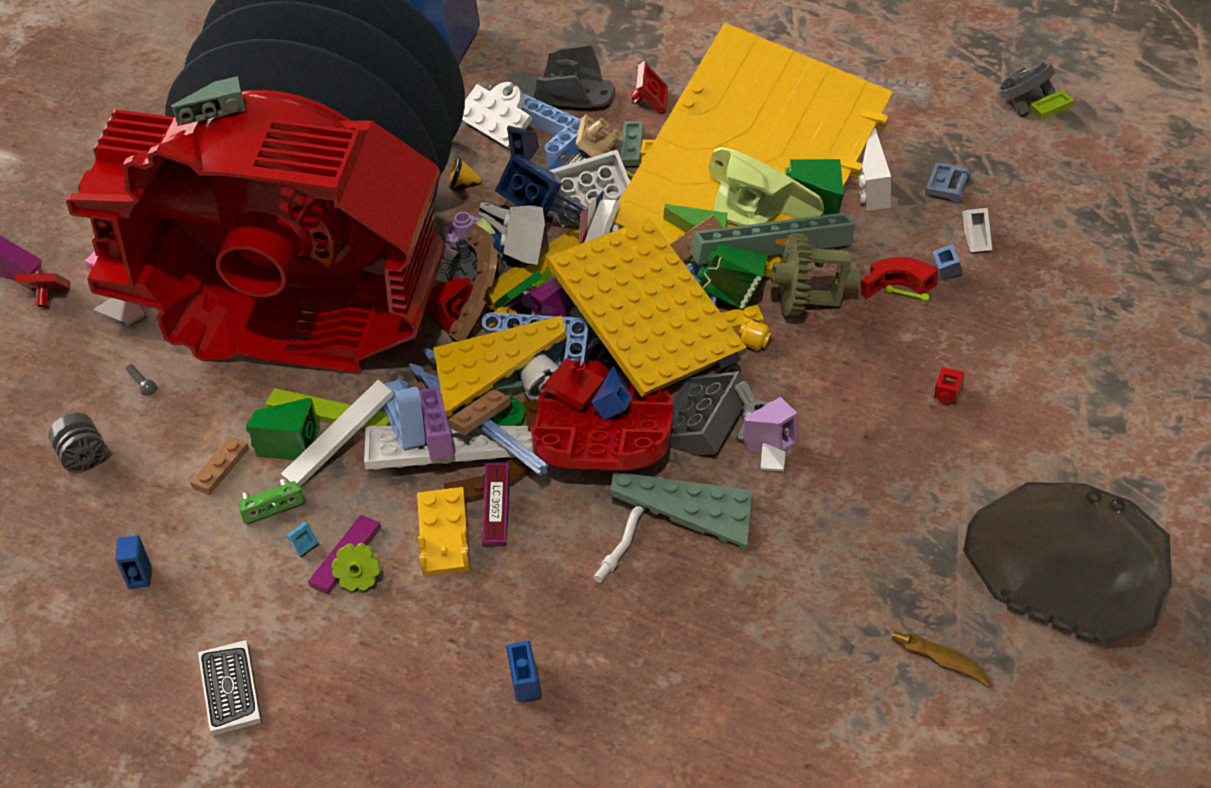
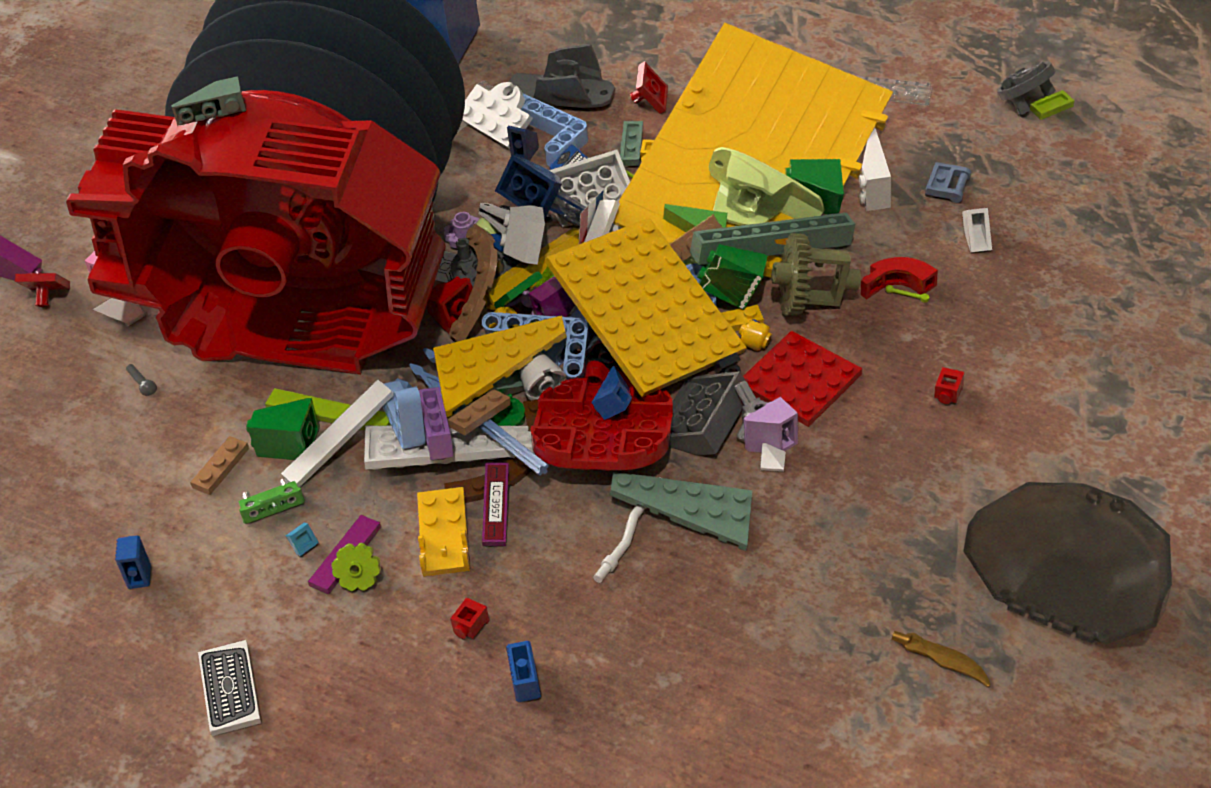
(77, 442): dark grey wheel -> none
(462, 175): yellow hat -> none
(469, 618): none -> red brick
(573, 383): red tile -> none
(594, 138): tan plate -> none
(802, 376): none -> red plate
(947, 262): medium blue brick -> none

